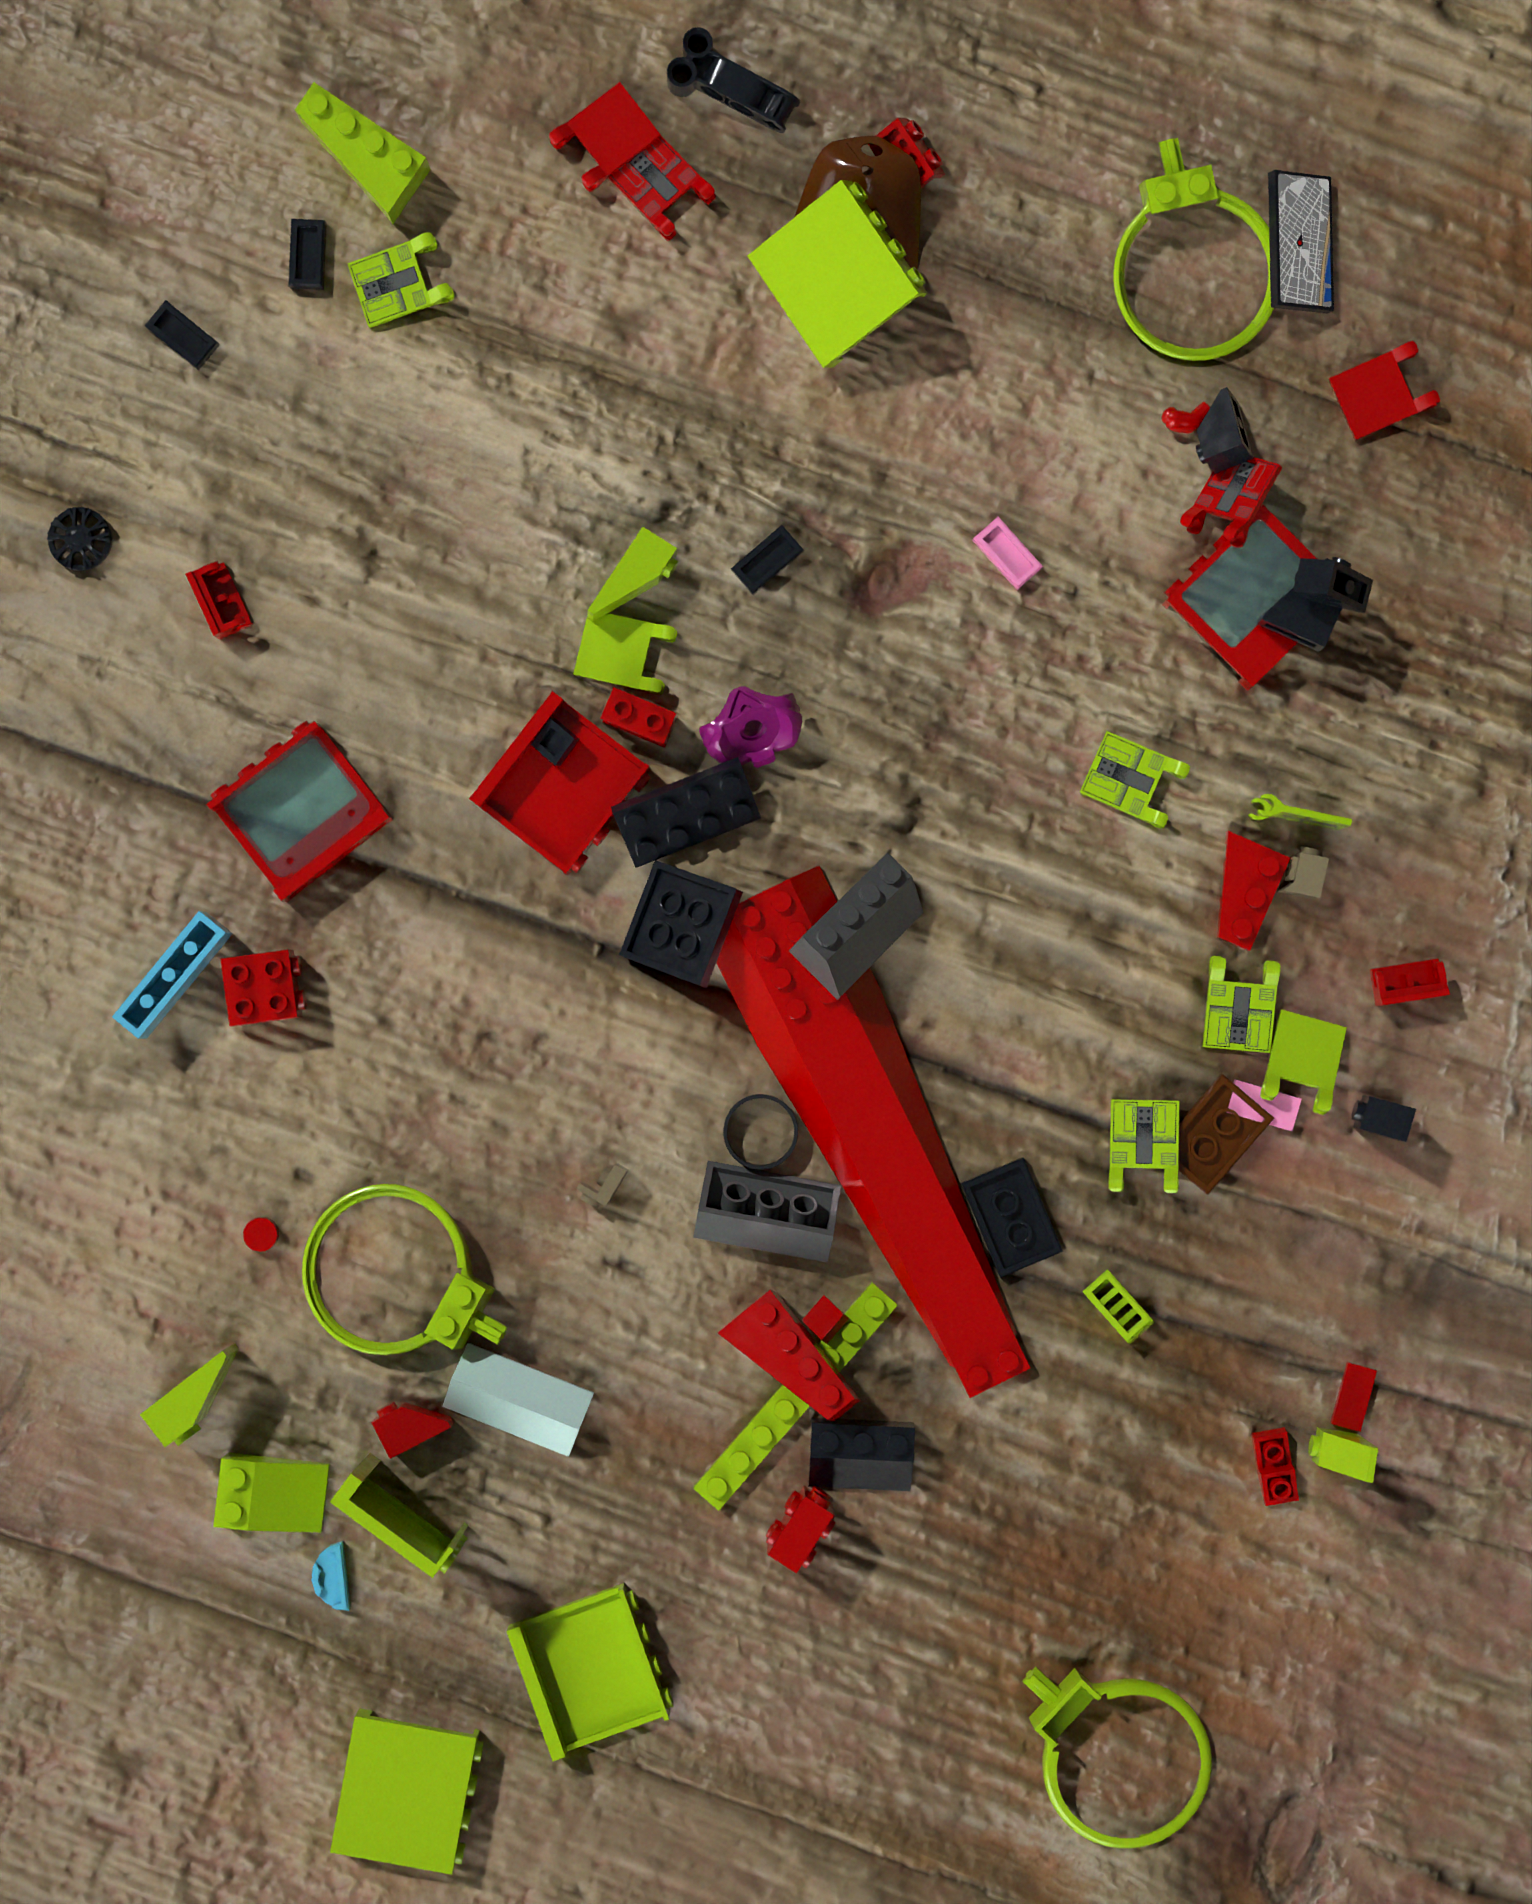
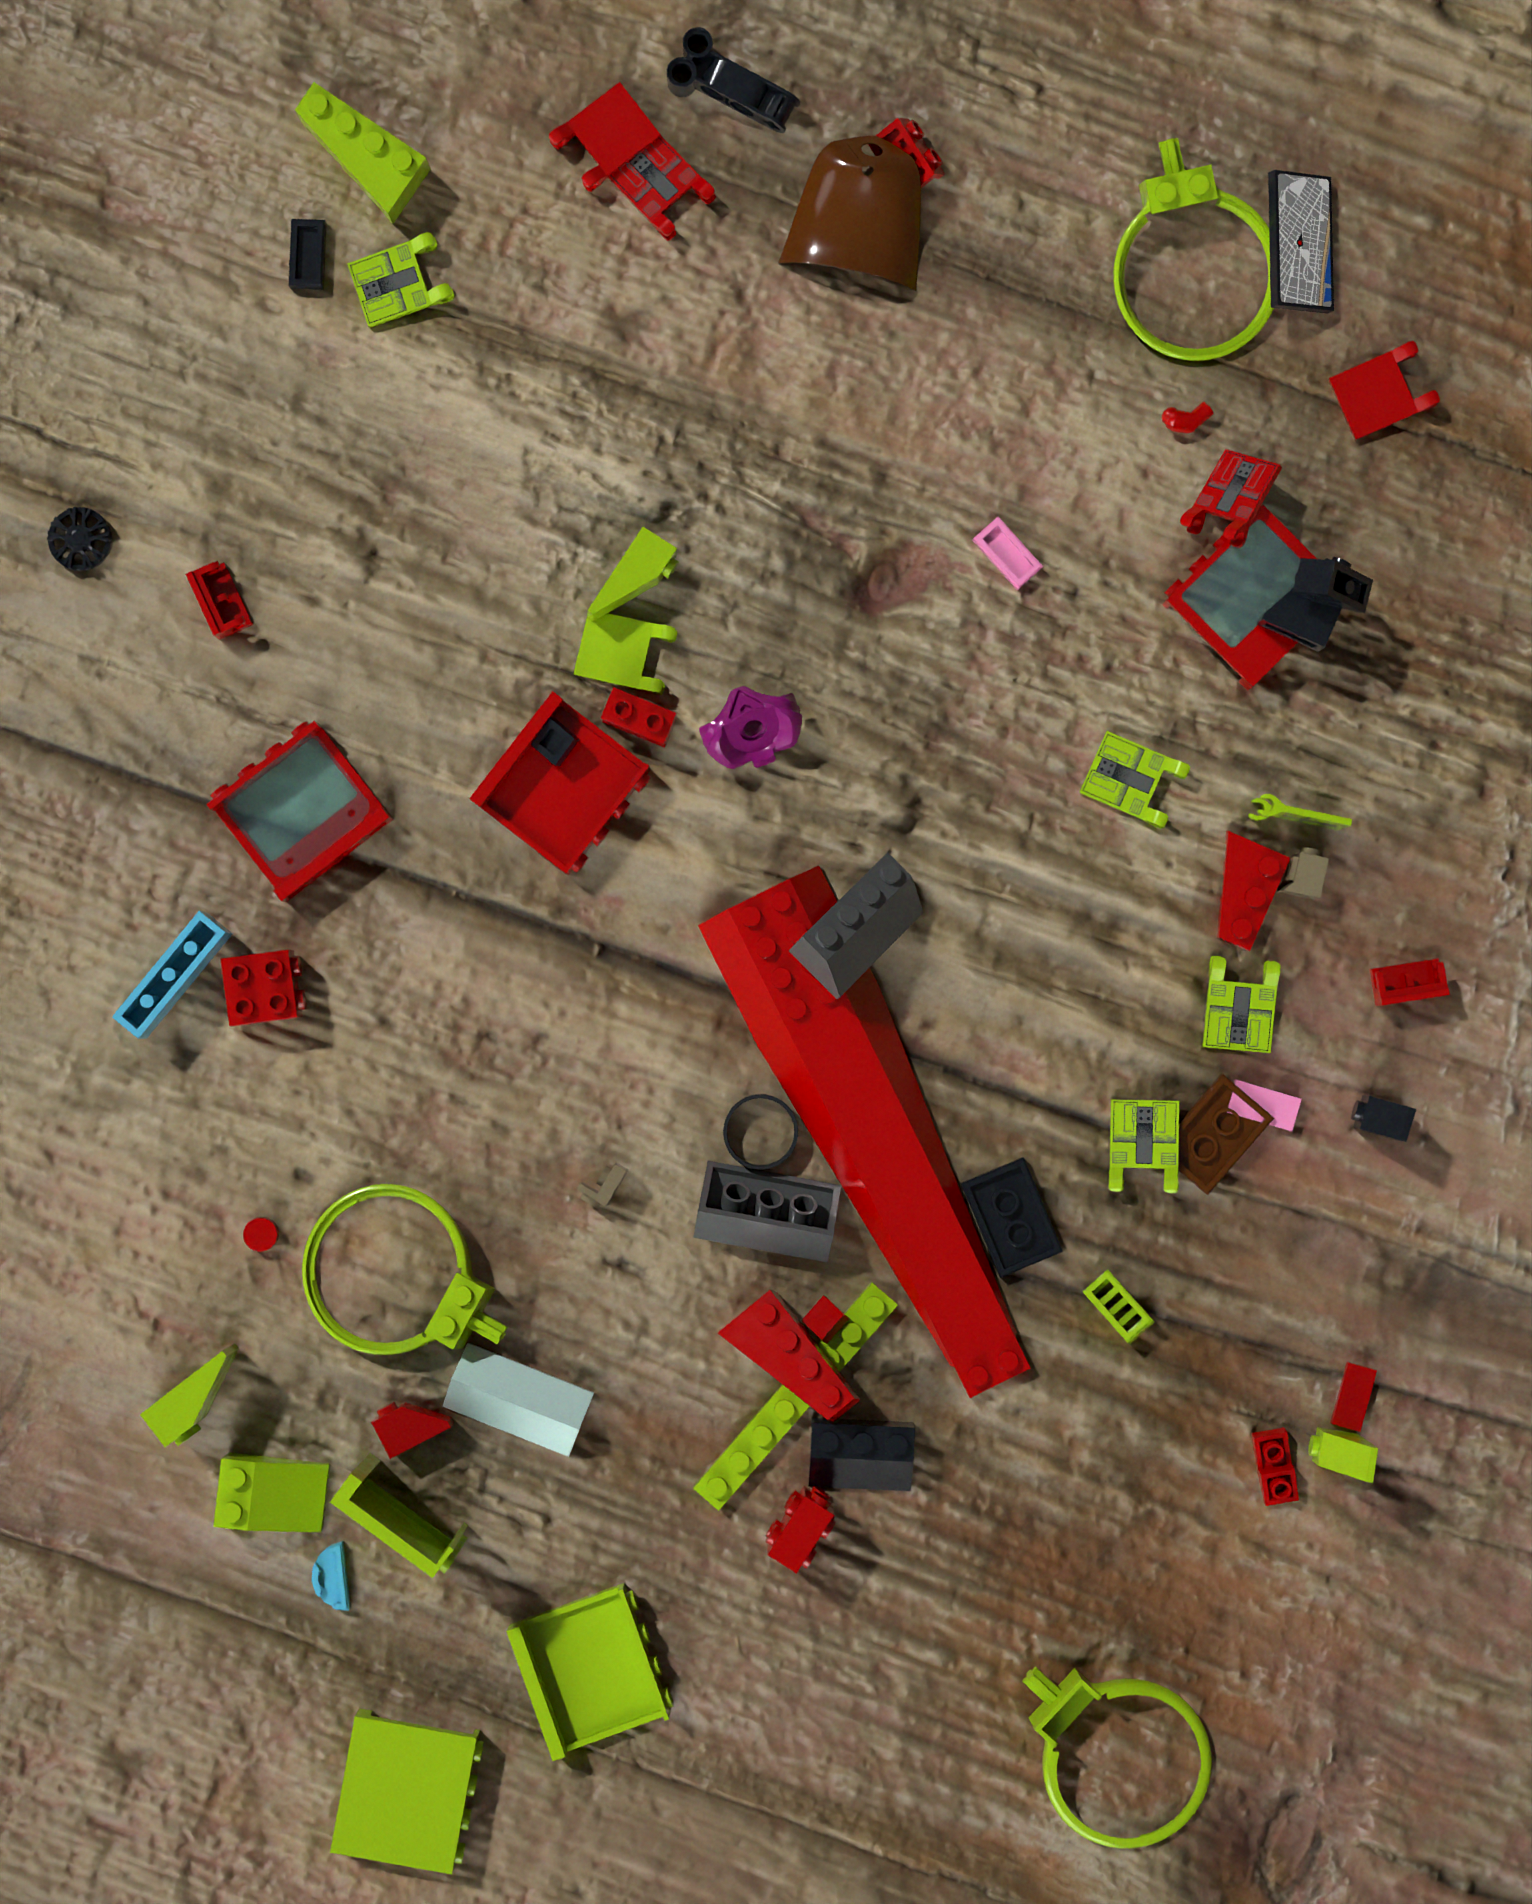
(182, 335): black tile -> none
(681, 923): black plate -> none
(686, 812): black plate -> none
(767, 560): black tile -> none
(837, 272): lime panel -> none
(1223, 434): black slope -> none
(1307, 1054): lime flag -> none

